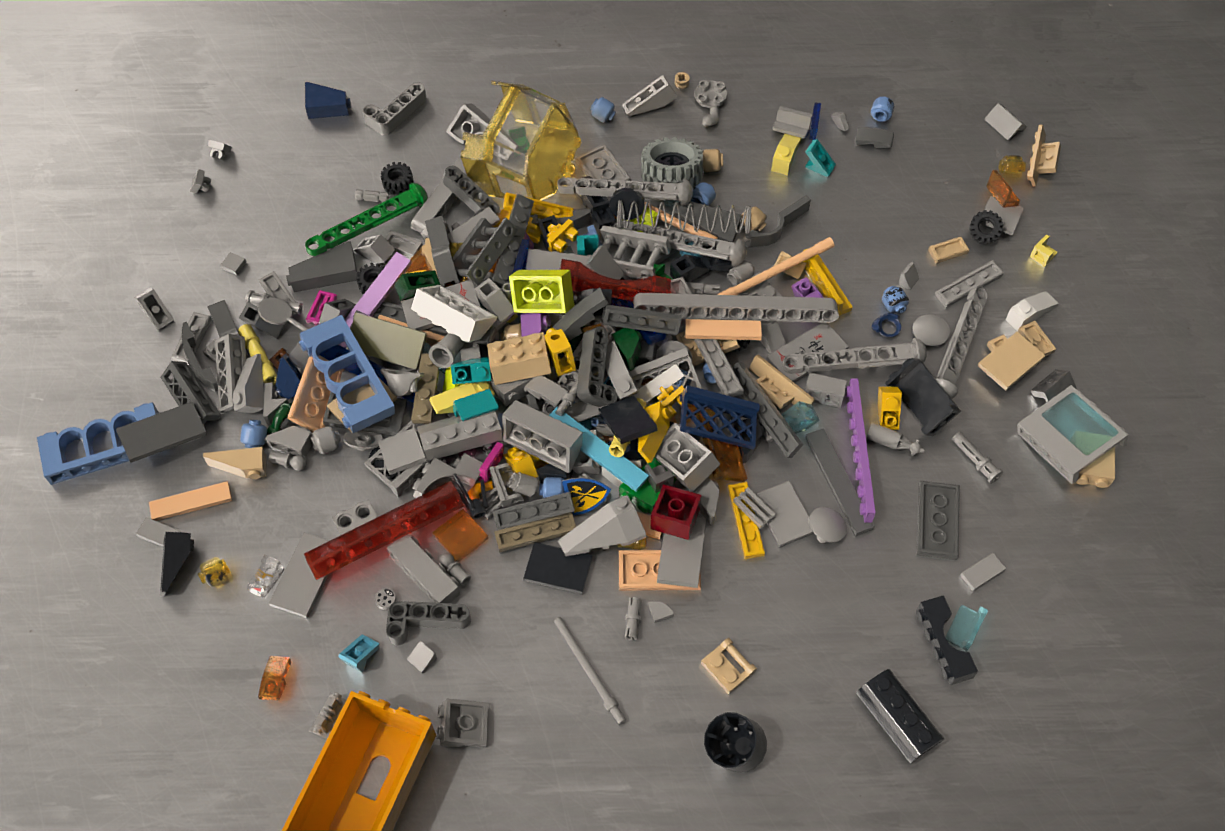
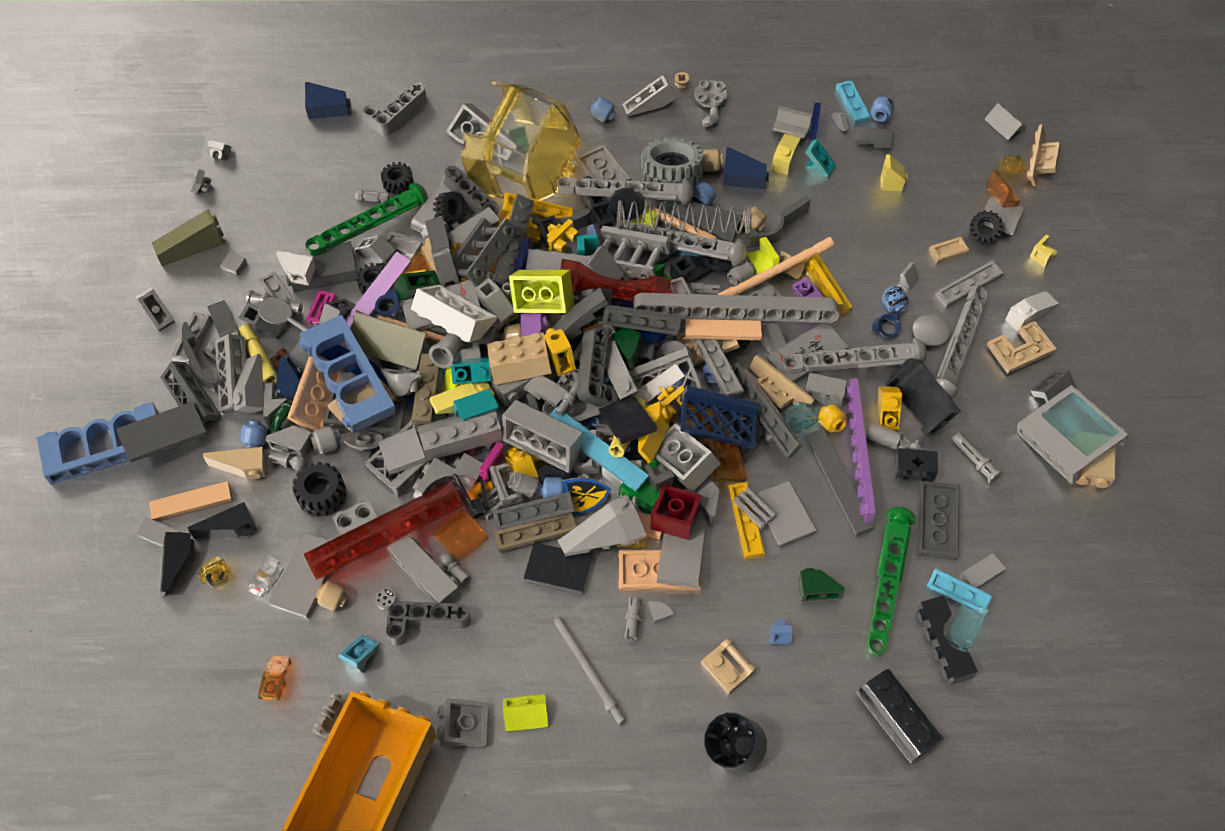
(189, 238): none -> olive slope
(226, 524): none -> black slope
(297, 267): none -> white slope
(312, 477): none -> black tyre
(331, 595): none -> tan head
(394, 311): none -> dark blue piece
(422, 657): slope -> none
(457, 203): none -> black tyre
(525, 712): none -> neon yellow panel
(744, 171): none -> dark blue slope
(763, 258): none -> neon yellow panel
(781, 633): none -> medium blue tile
(818, 586): none -> dark green slope
(827, 525): light grey dish -> none
(832, 418): none -> yellow head
(853, 102): none -> medium azure tile
(893, 175): none -> light yellow slope
(899, 531): none -> green piece
(916, 464): none -> black brick
(958, 590): none -> medium azure tile
(1011, 360): tan tile -> none

